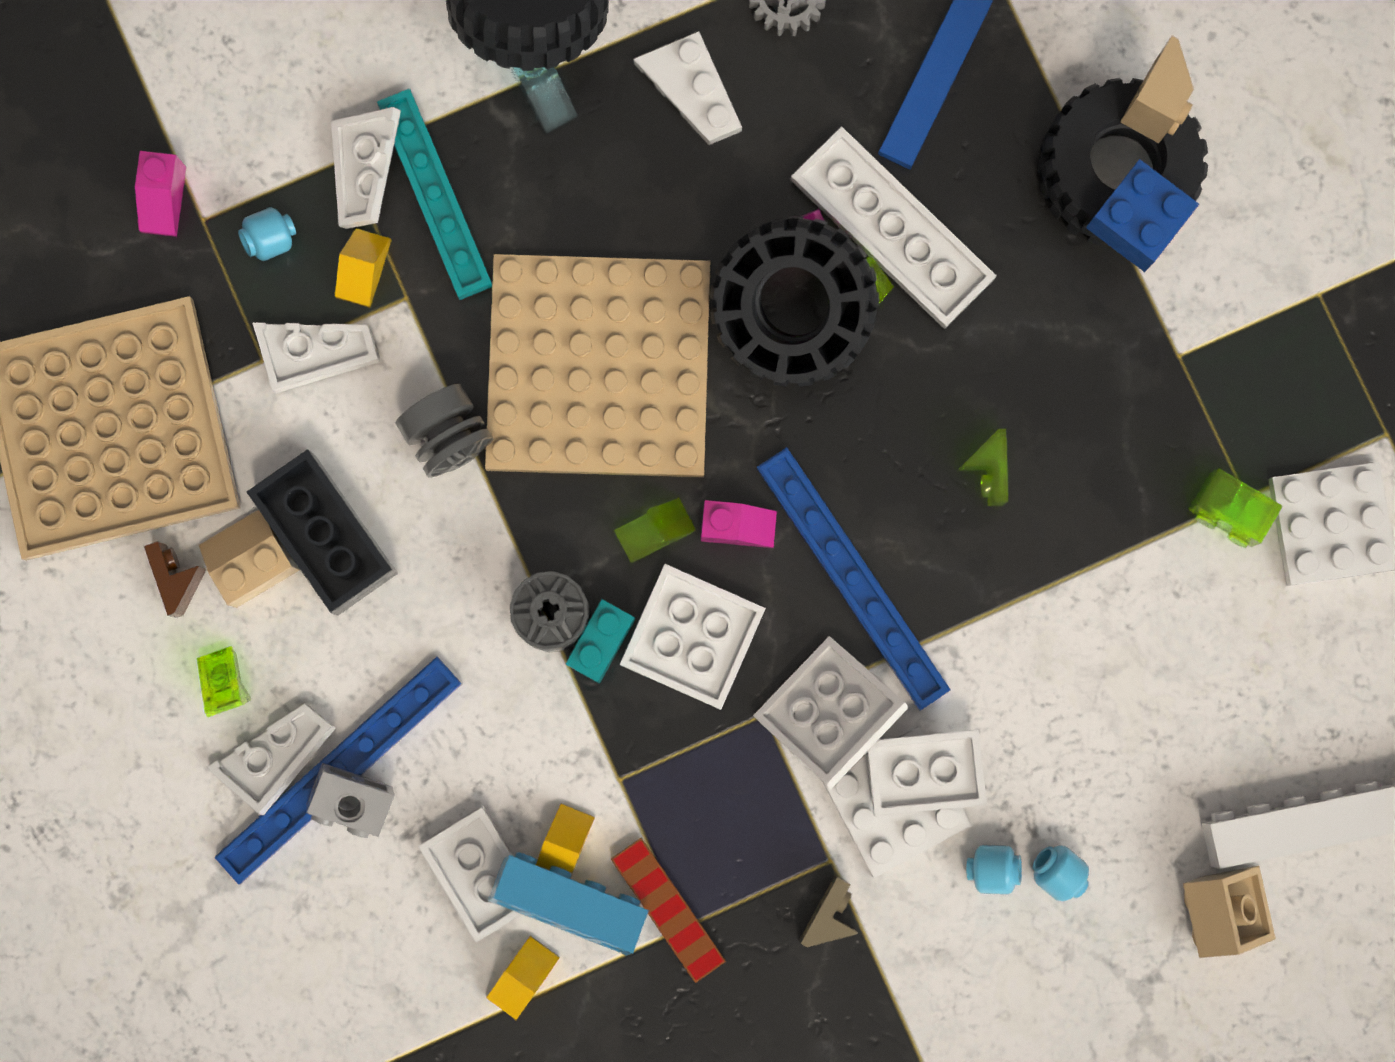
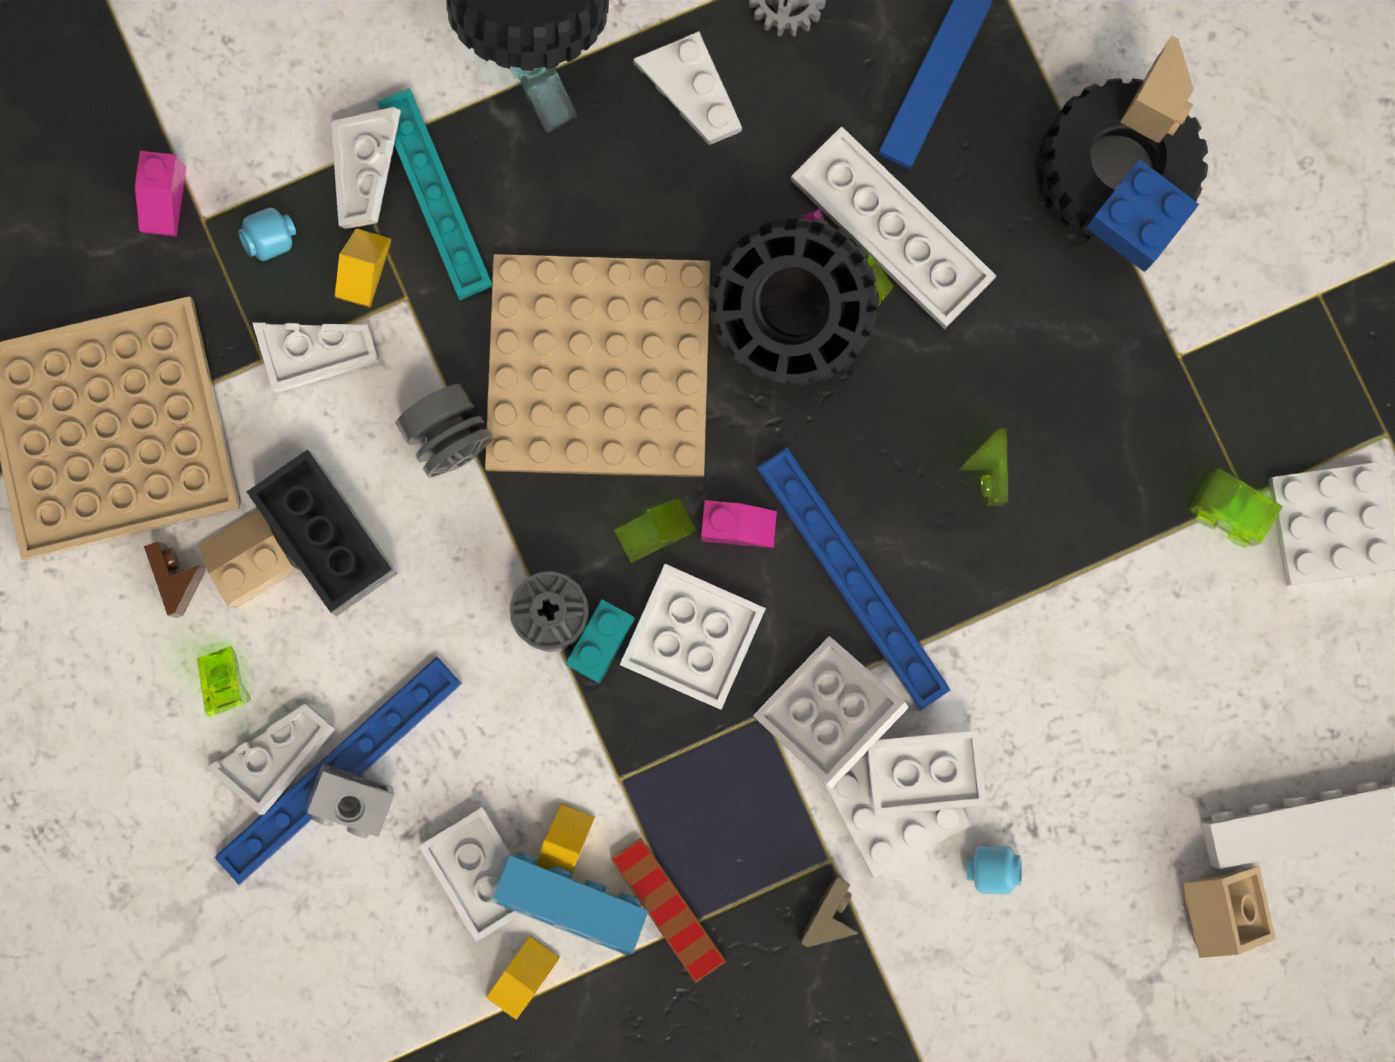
(1061, 873): medium azure head -> none

